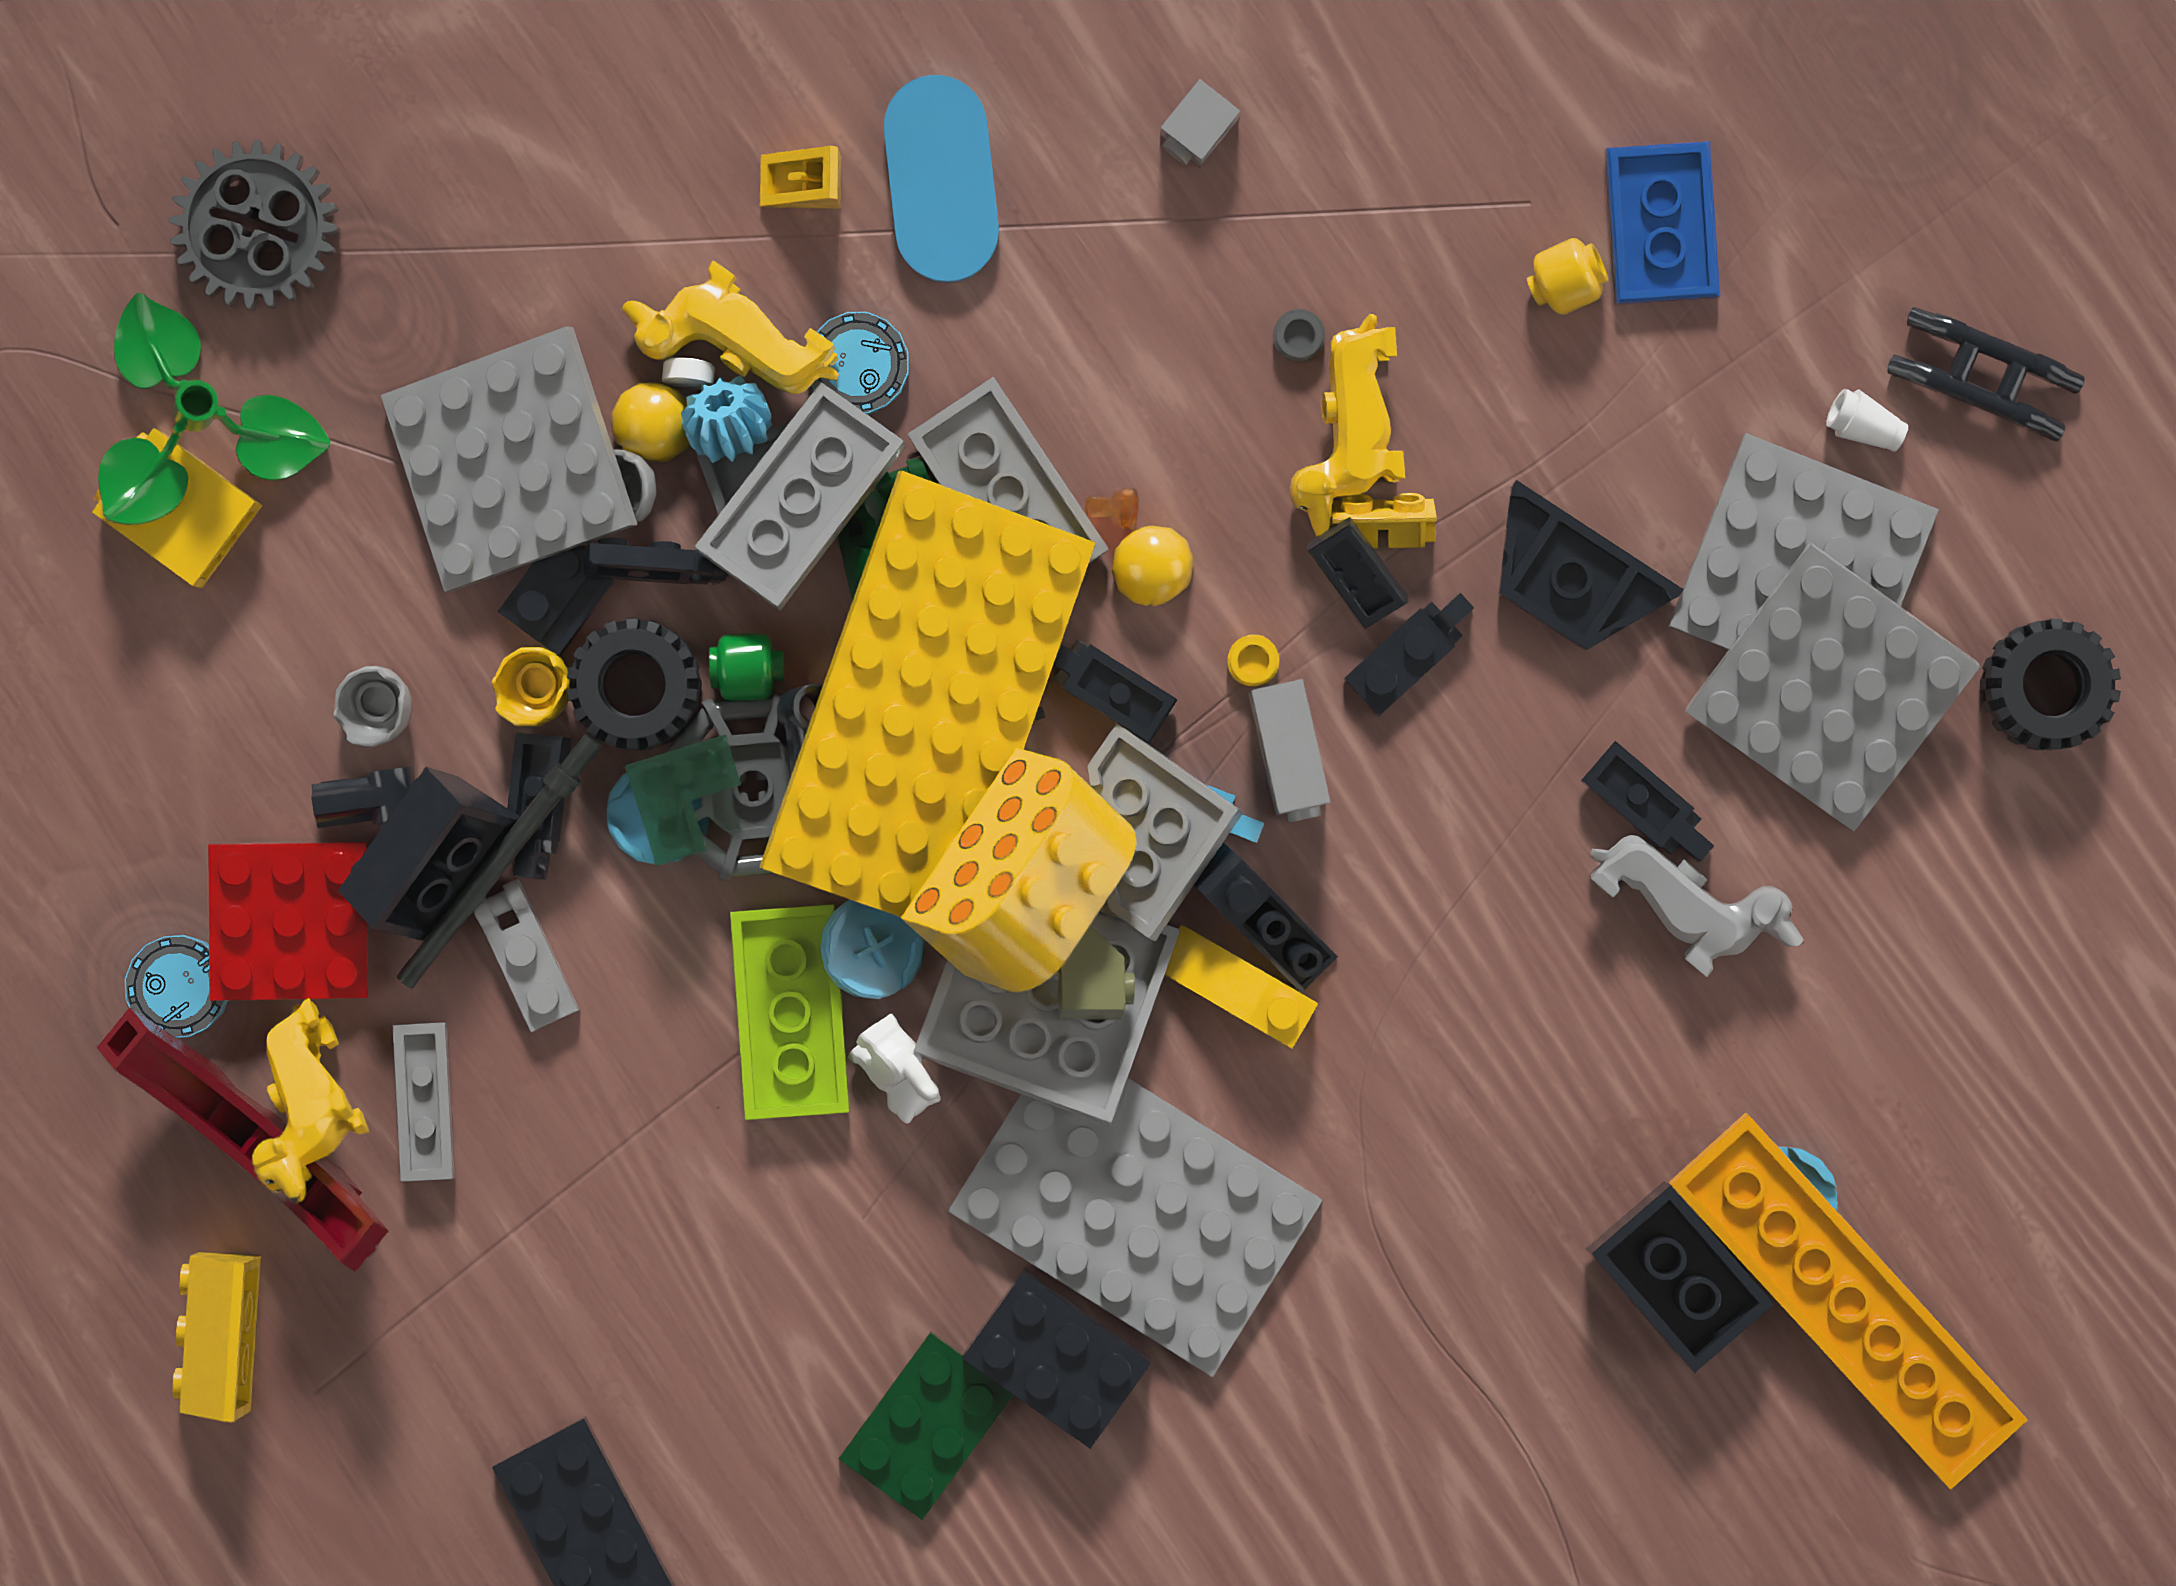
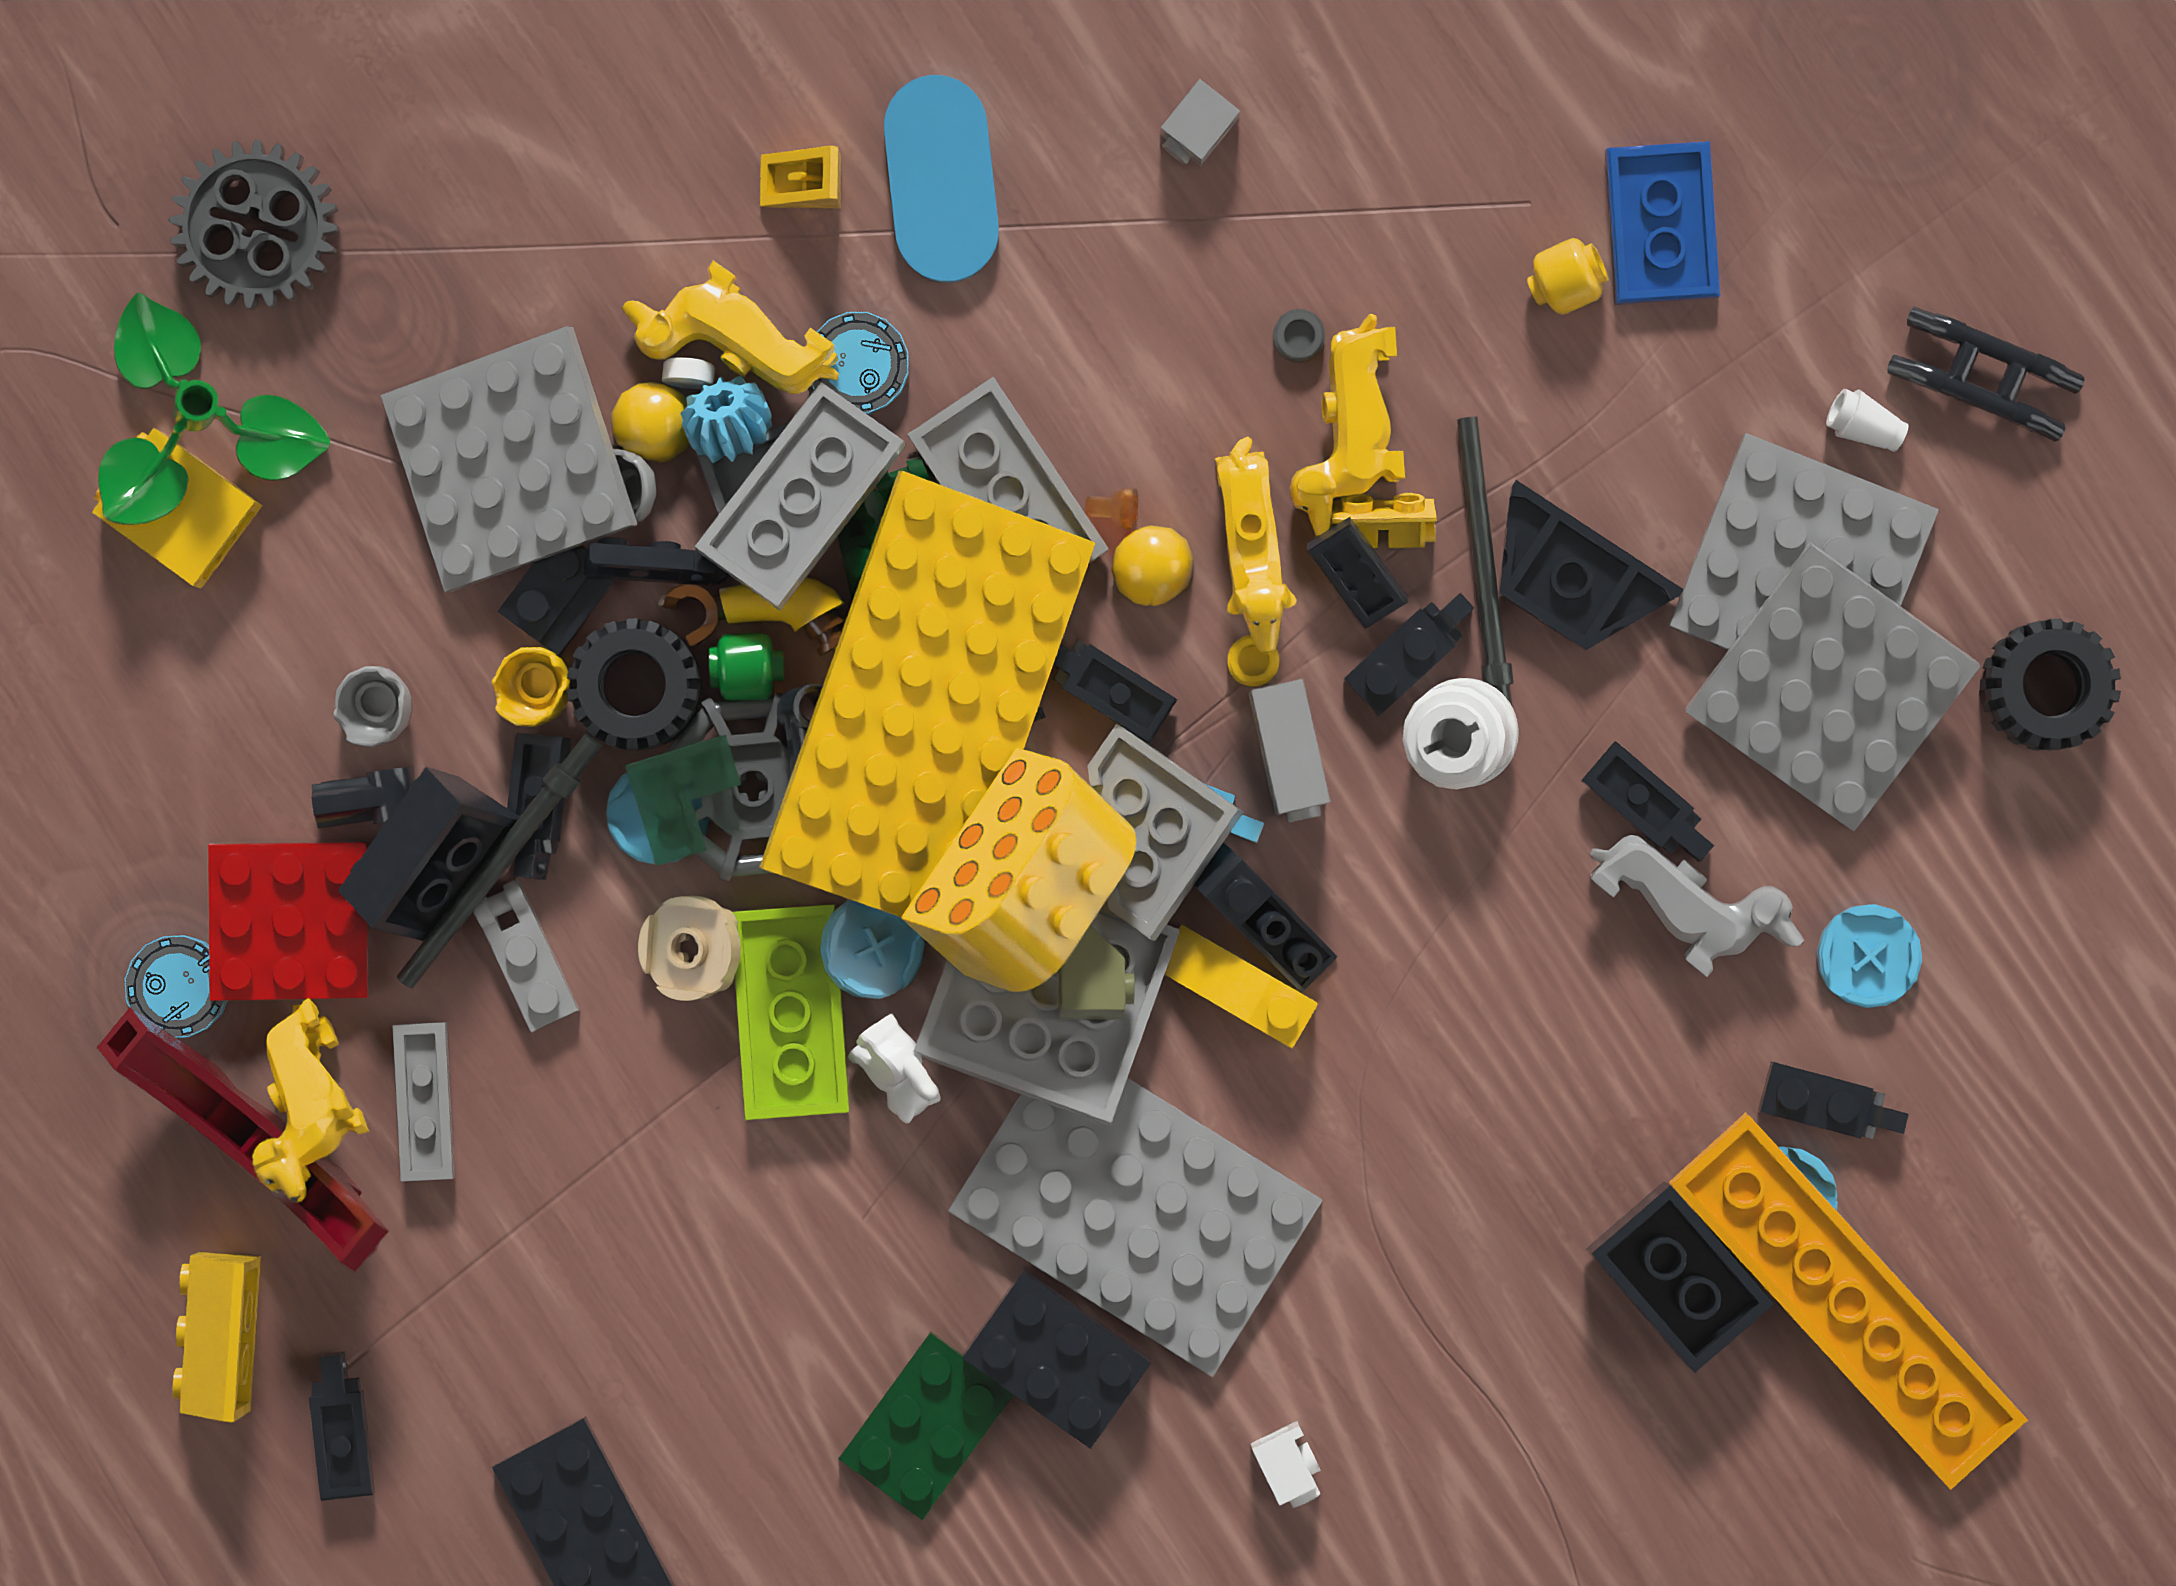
(340, 1432): none -> black hinge
(717, 942): none -> tan plate
(809, 608): none -> piece
(1252, 544): none -> yellow animal
(1288, 1465): none -> white brick
(1461, 734): none -> white wheel
(1496, 671): none -> pearl dark grey bar
(1827, 1103): none -> black hinge
(1869, 955): none -> medium azure tile

